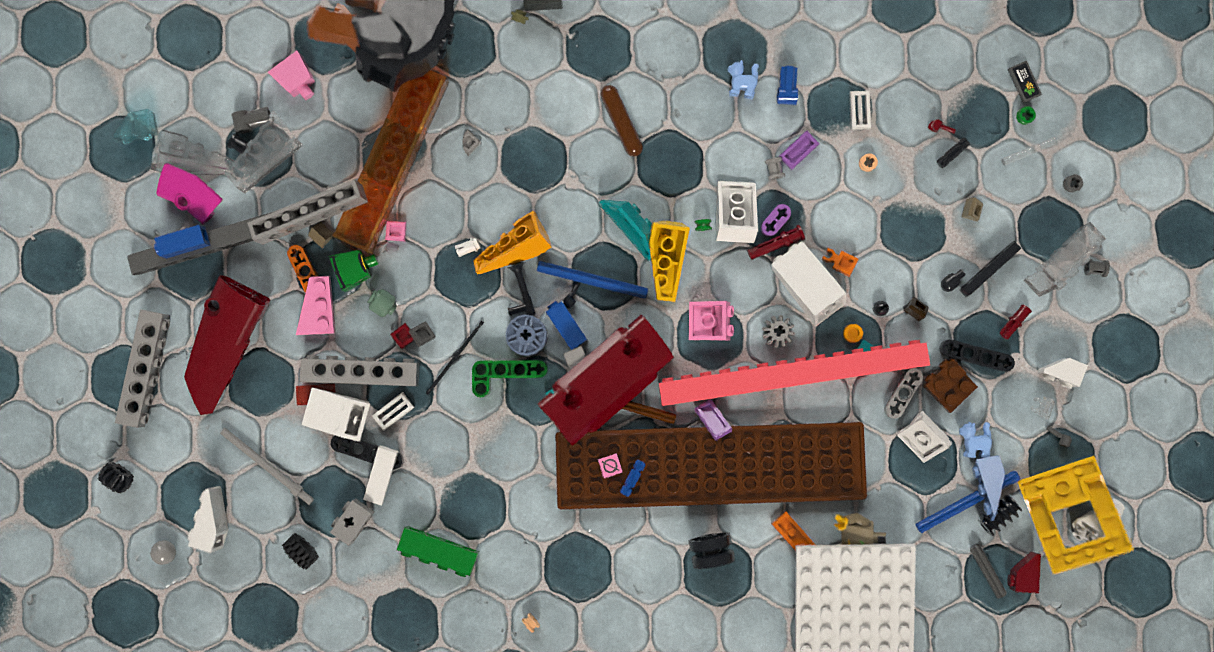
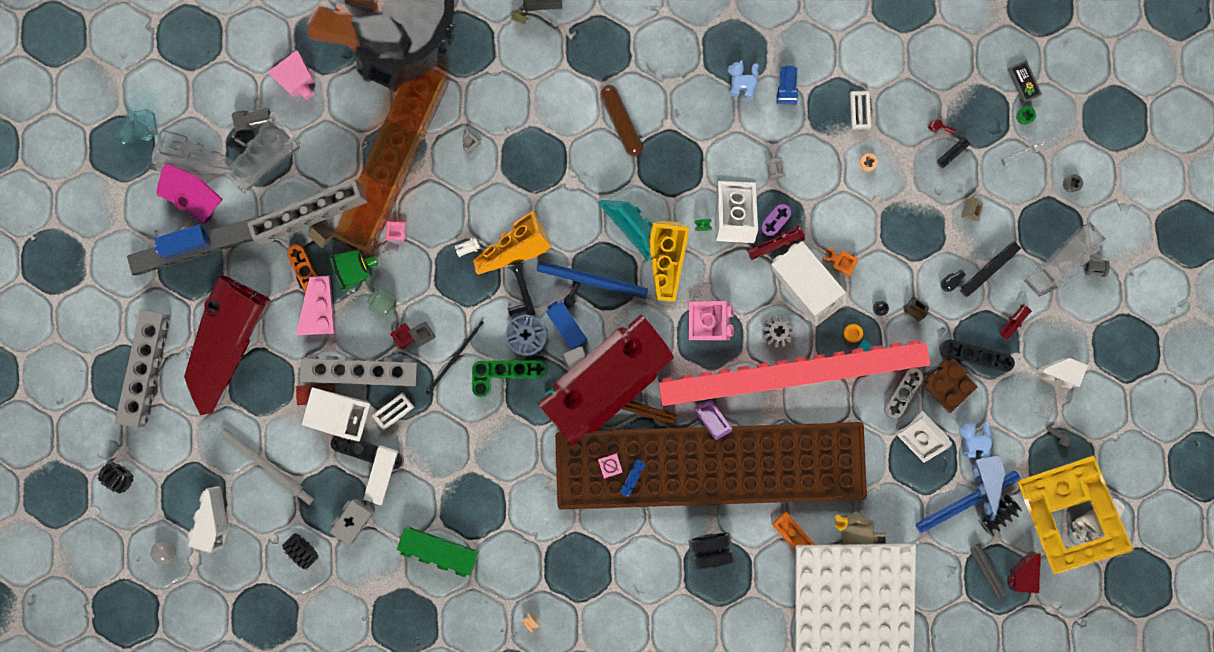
(799, 150): medium lavender tile -> none

